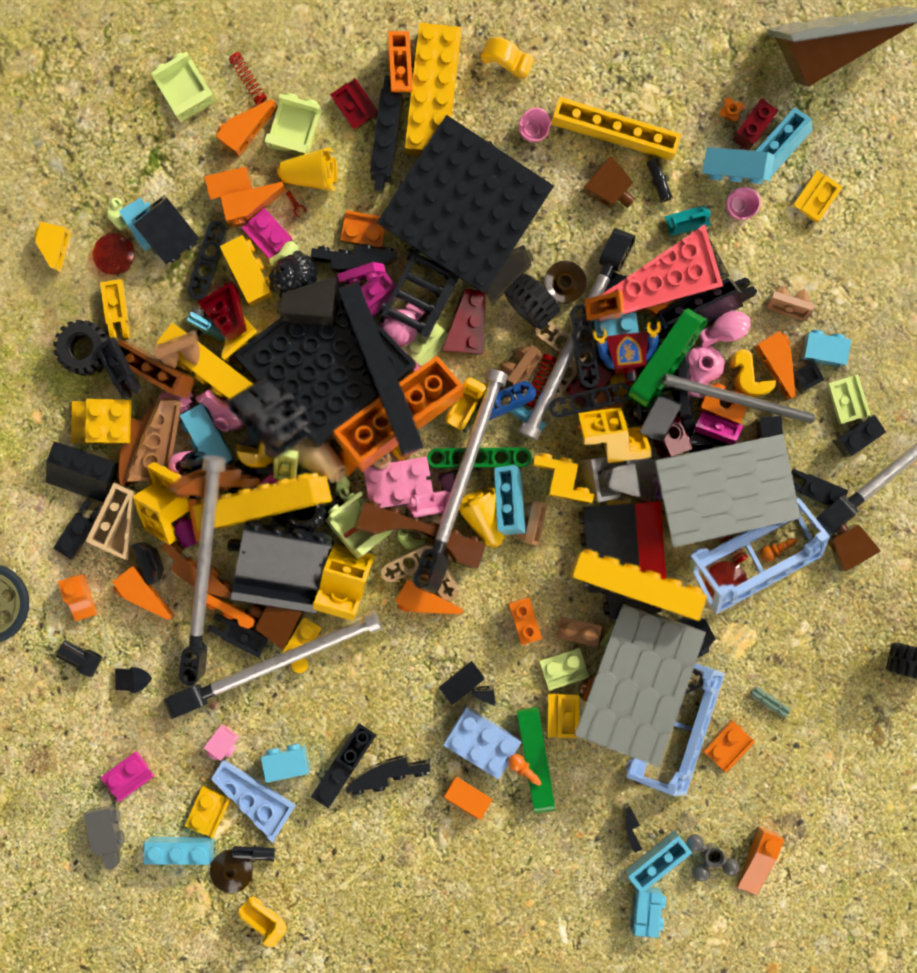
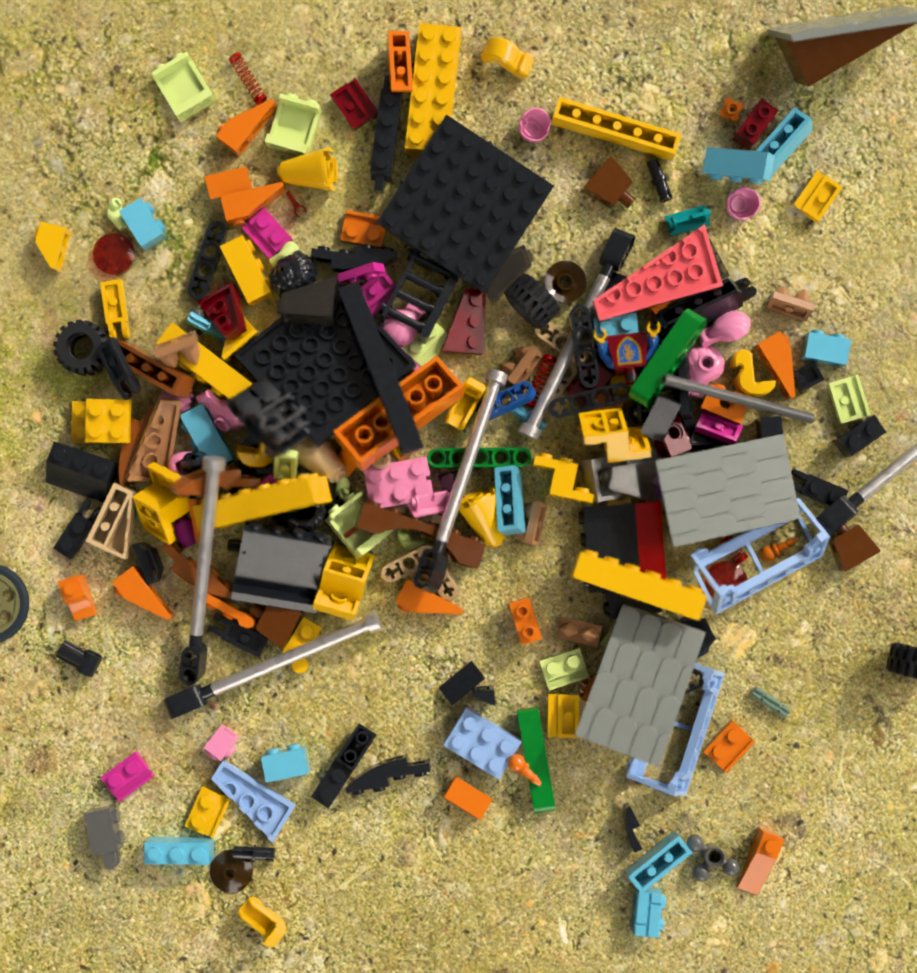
(131, 679): black tile -> none
(165, 230): black panel -> none
(604, 306): orange slope -> none

